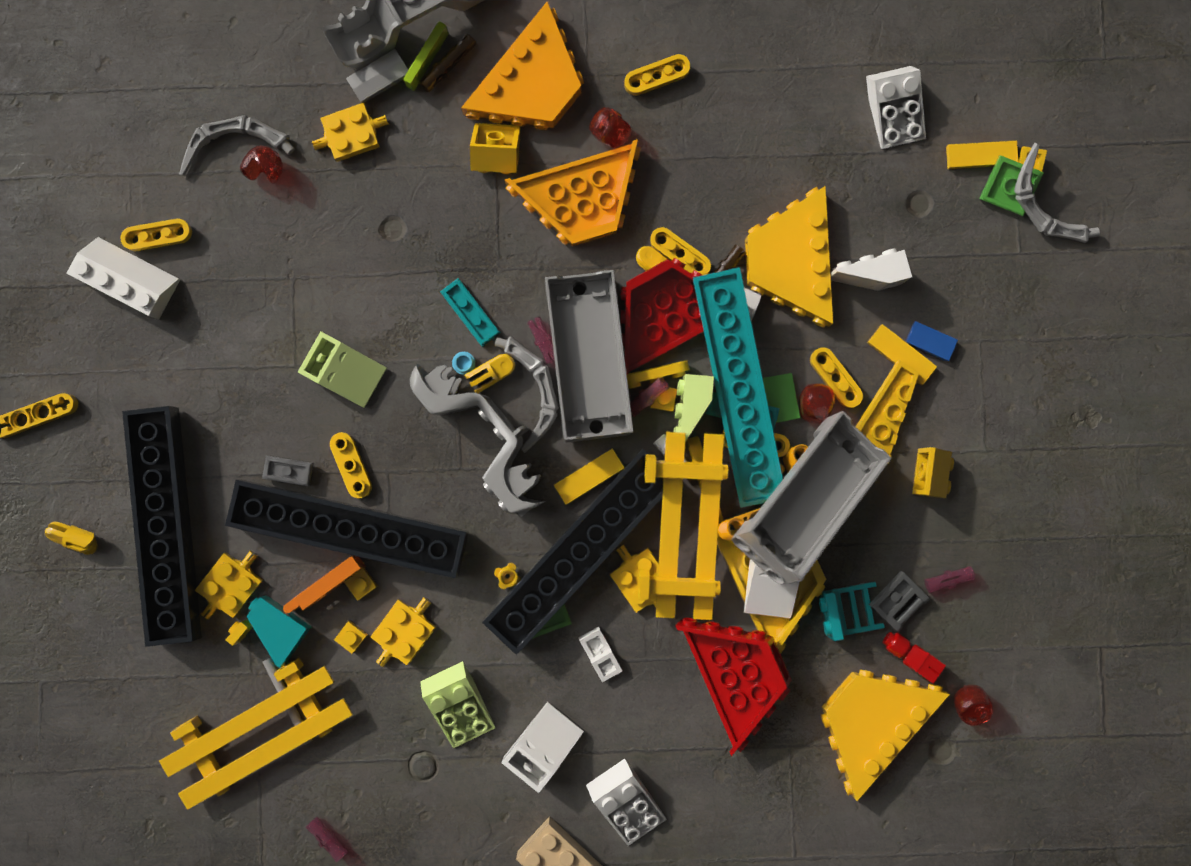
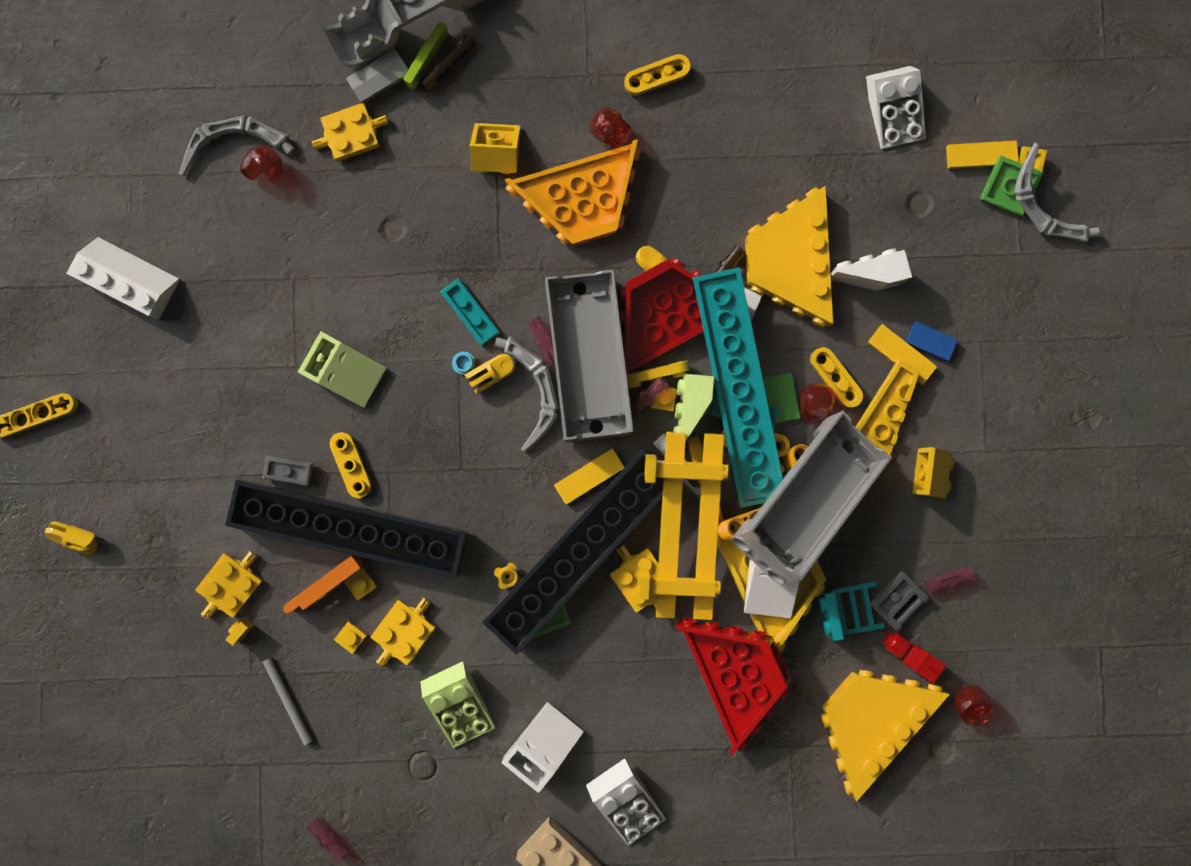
(147, 232): yellow plate -> none
(161, 525): black brick -> none
(200, 748): yellow fence -> none
(277, 630): teal slope -> none
(440, 398): light grey piece -> none
(532, 79): light orange piece -> none
(600, 654): white slope -> none
(674, 244): yellow plate -> none

